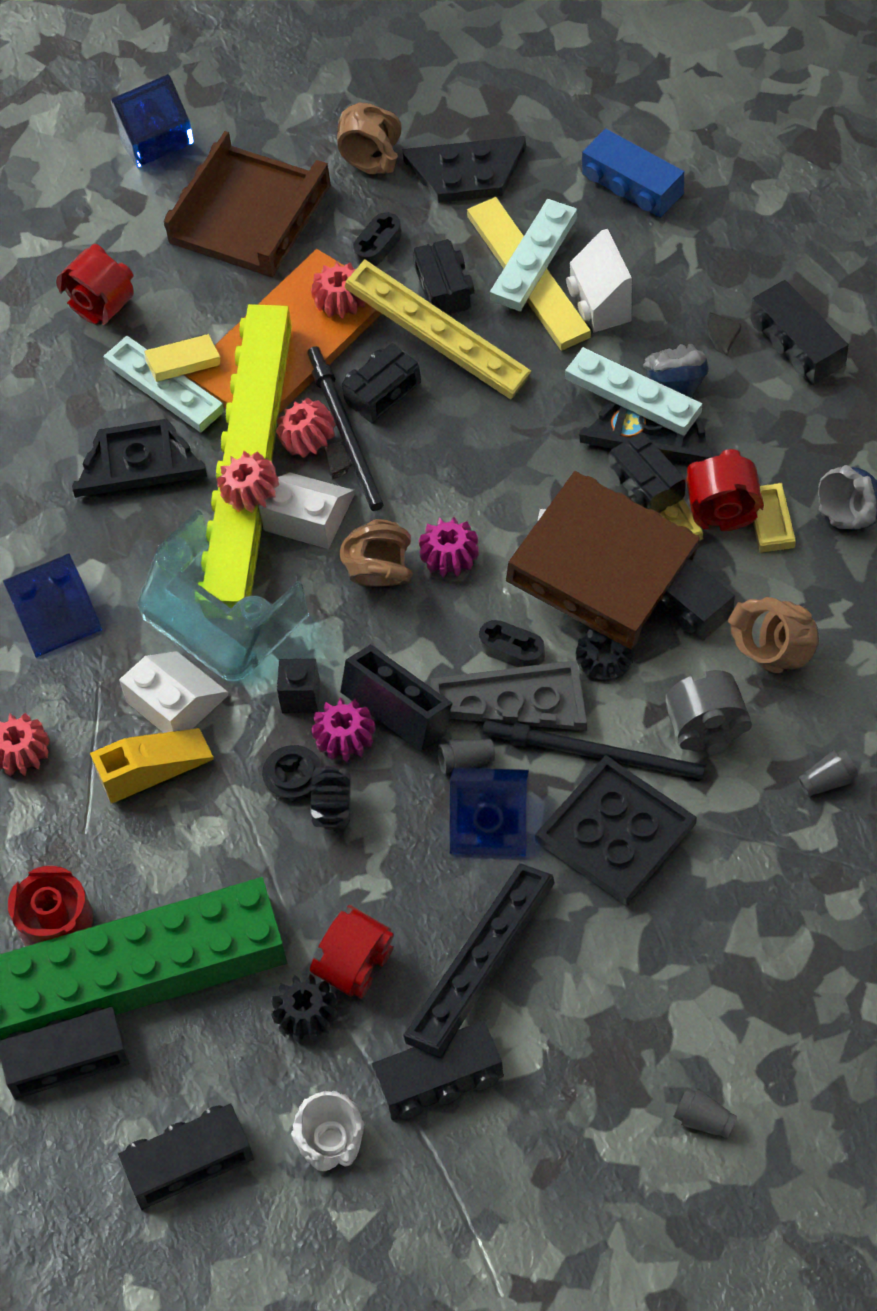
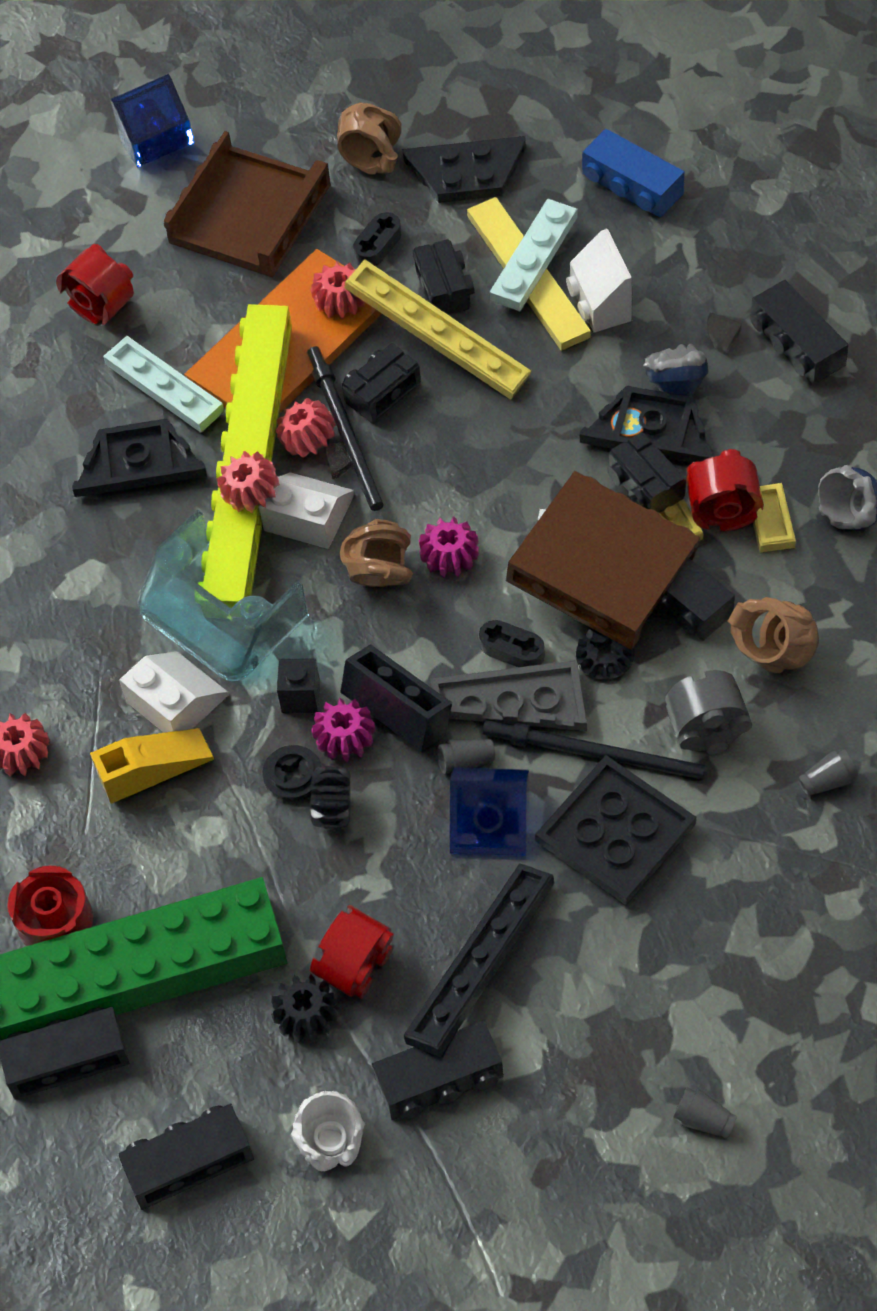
(52, 605): clear blue slope -> none
(182, 357): light yellow tile -> none
(633, 391): light aqua plate -> none

